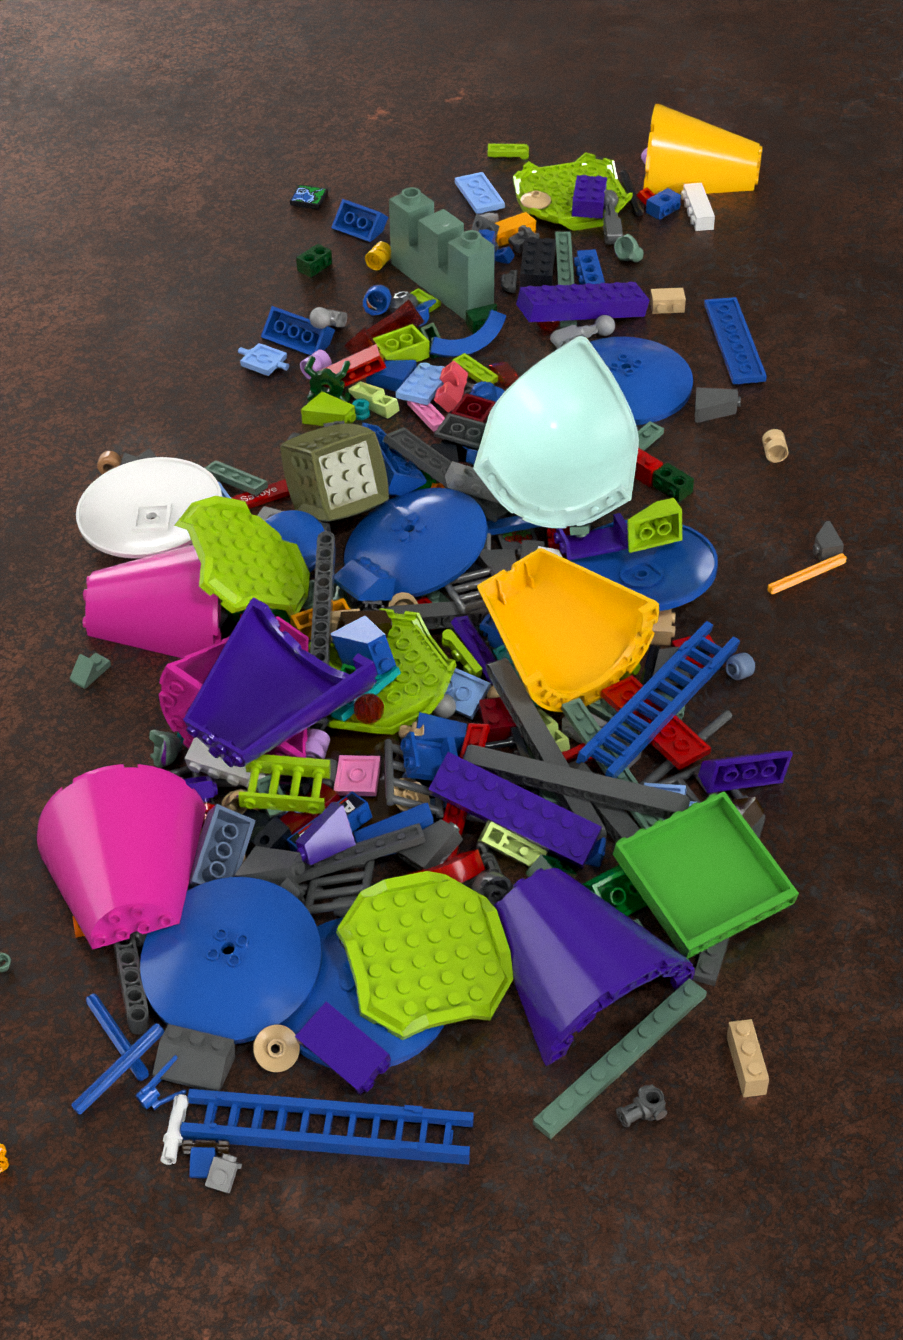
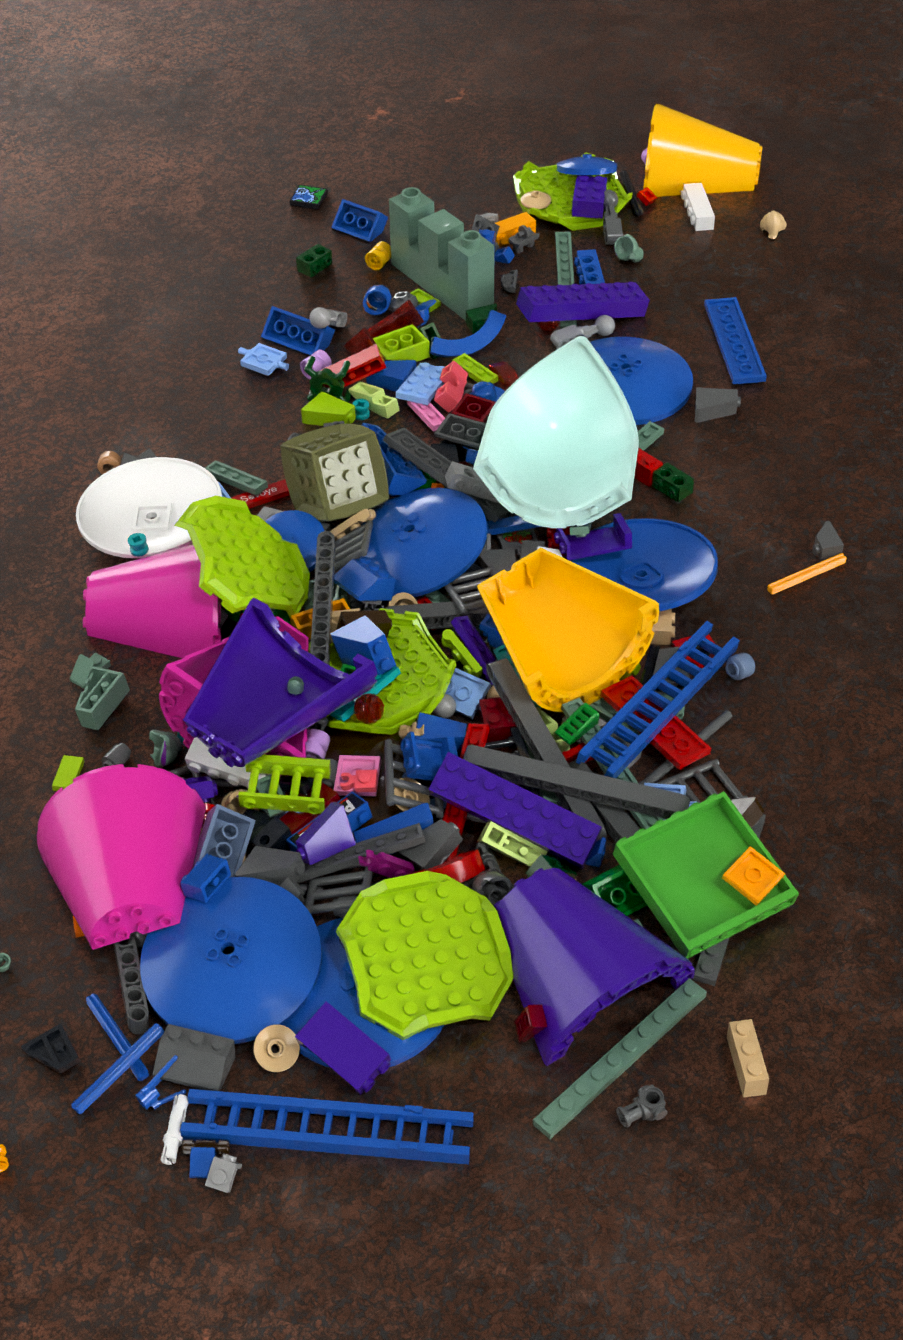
(53, 1049): none -> black wing
(68, 770): none -> lime tile
(100, 697): none -> sand green wedge
(116, 755): none -> dark grey brick
(138, 544): none -> teal wheel
(205, 878): none -> blue brick
(295, 685): none -> sand green hinge
(353, 523): none -> tan hinge
(353, 545): none -> dark grey bar
(362, 782): none -> coral plate
(386, 864): none -> magenta plate
(479, 193): light blue plate -> none
(508, 150): lime plate -> none
(530, 1022): none -> dark red slope
(537, 262): black brick -> none
(584, 713): none -> green slope
(586, 165): none -> blue dish
(655, 526): lime slope -> none
(663, 203): blue brick -> none
(667, 300): tan brick -> none
(744, 771): dark purple slope -> none
(753, 875): none -> light orange tile
(773, 223): none -> tan hair
(775, 445): tan wheel -> none

